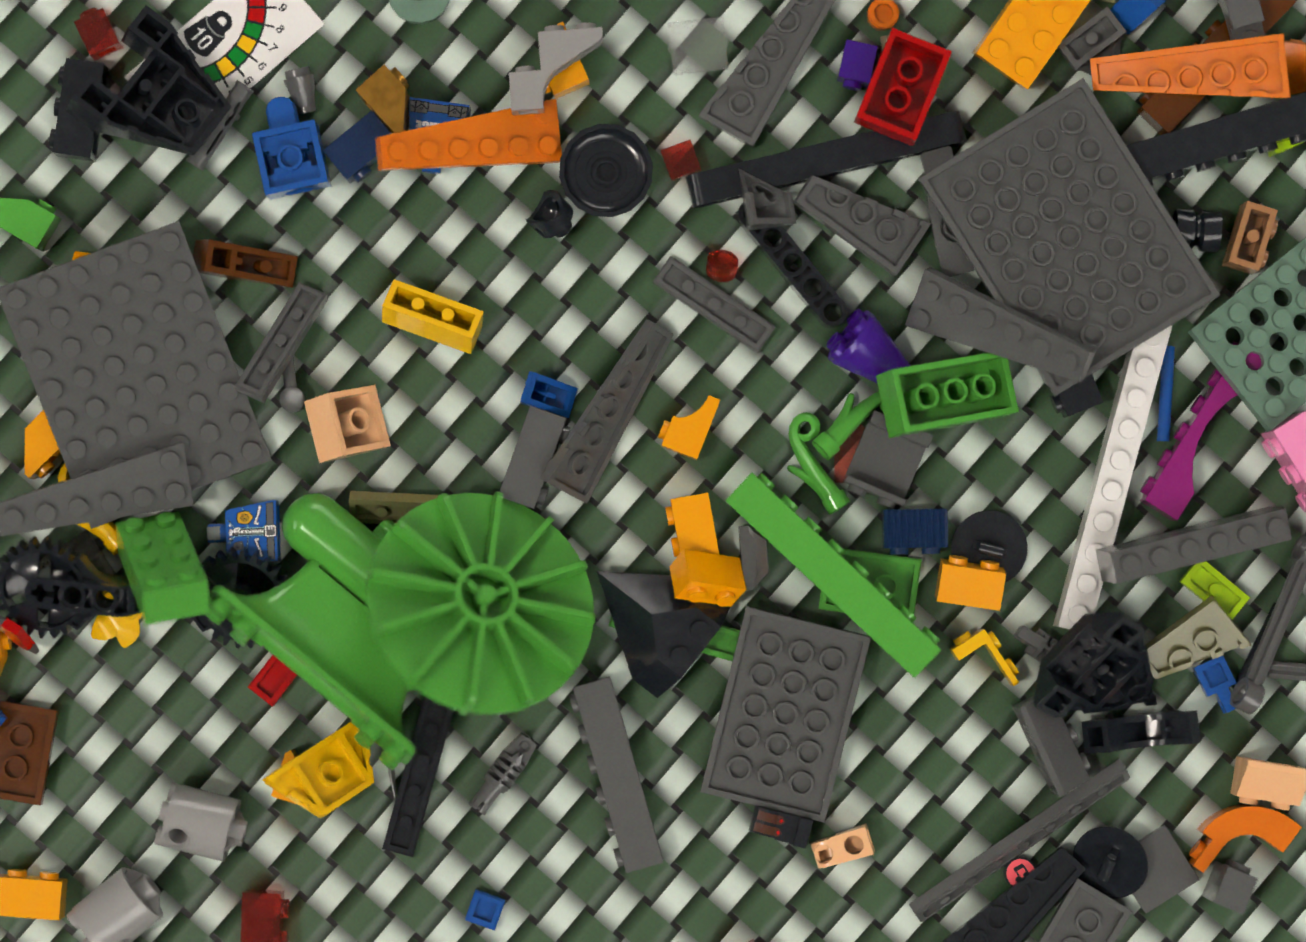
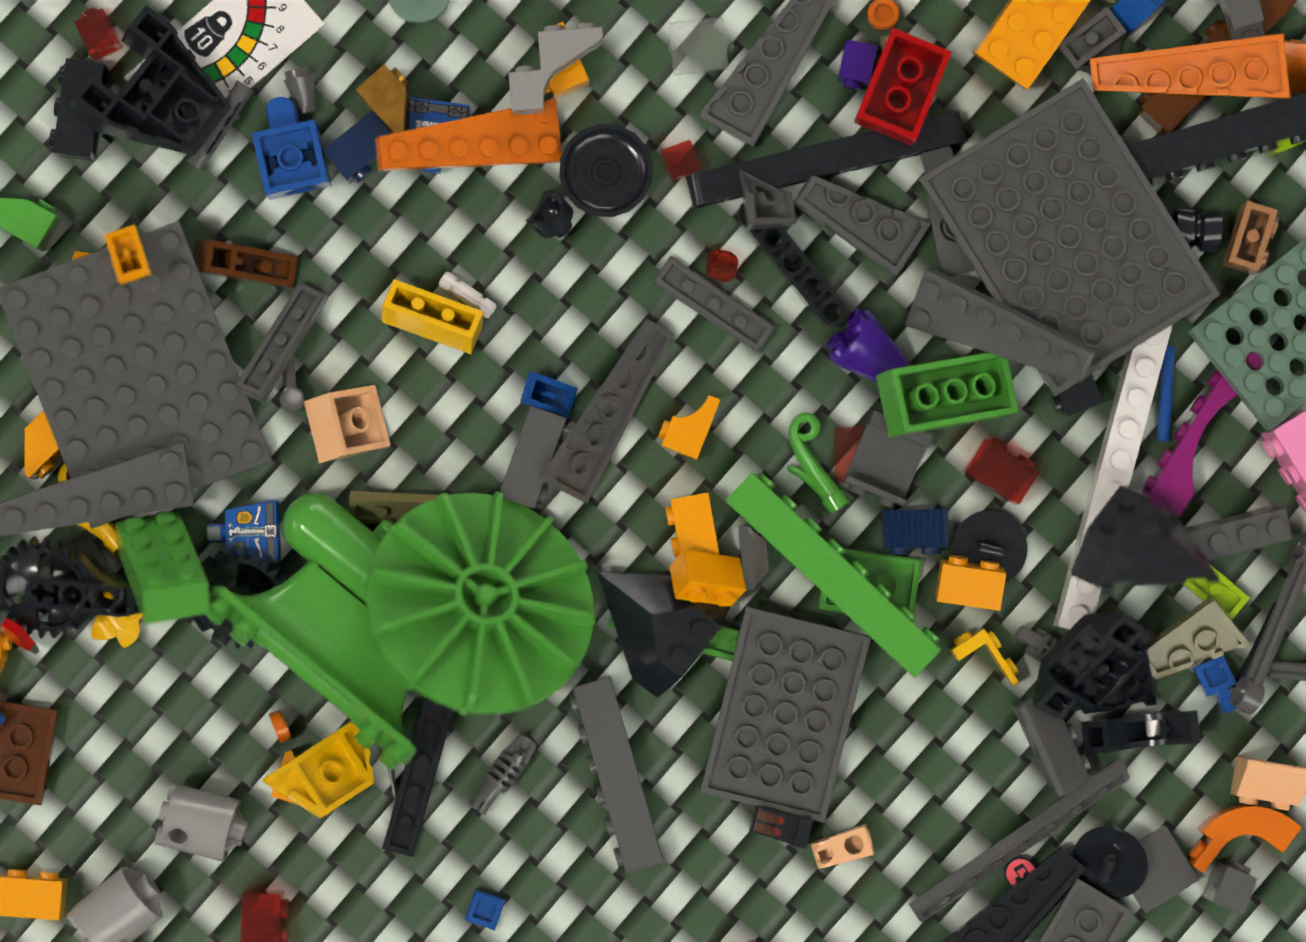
(127, 254): none -> light orange slope
(272, 681): red tile -> none
(280, 726): none -> orange tile
(467, 294): none -> white axle
(845, 424): bright green plant -> none
(1001, 471): none -> clear red brick
(1139, 542): none -> black wedge

